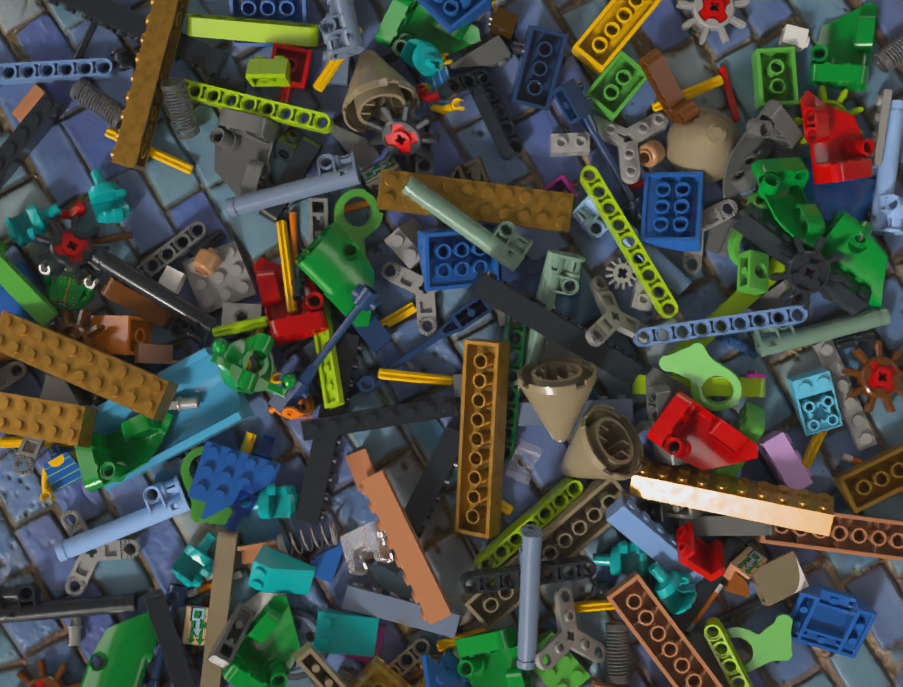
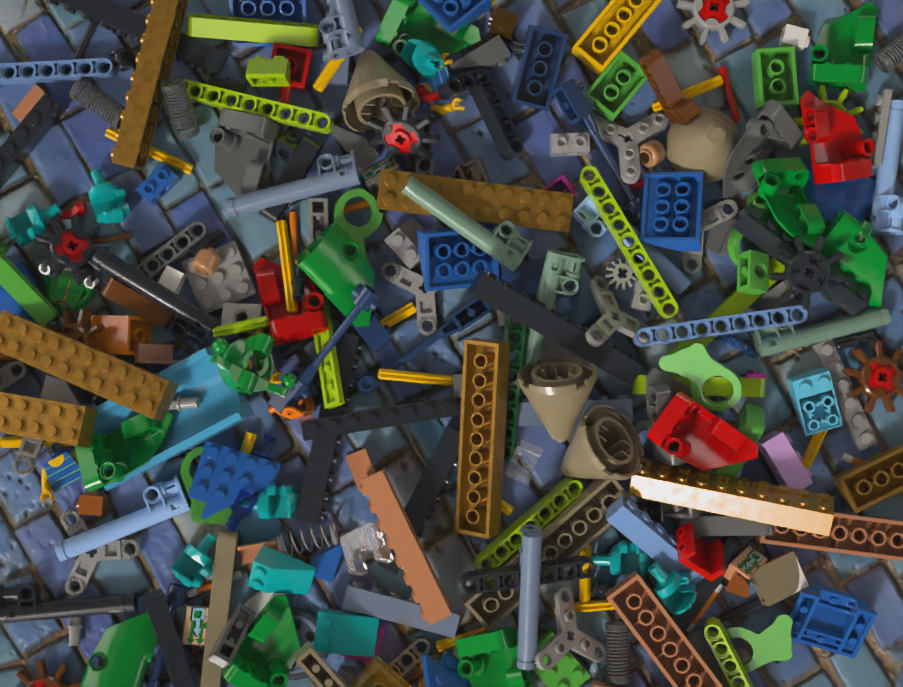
(92, 504): none -> dark orange brick
(158, 184): none -> blue brick
(585, 584): none -> yellow axle

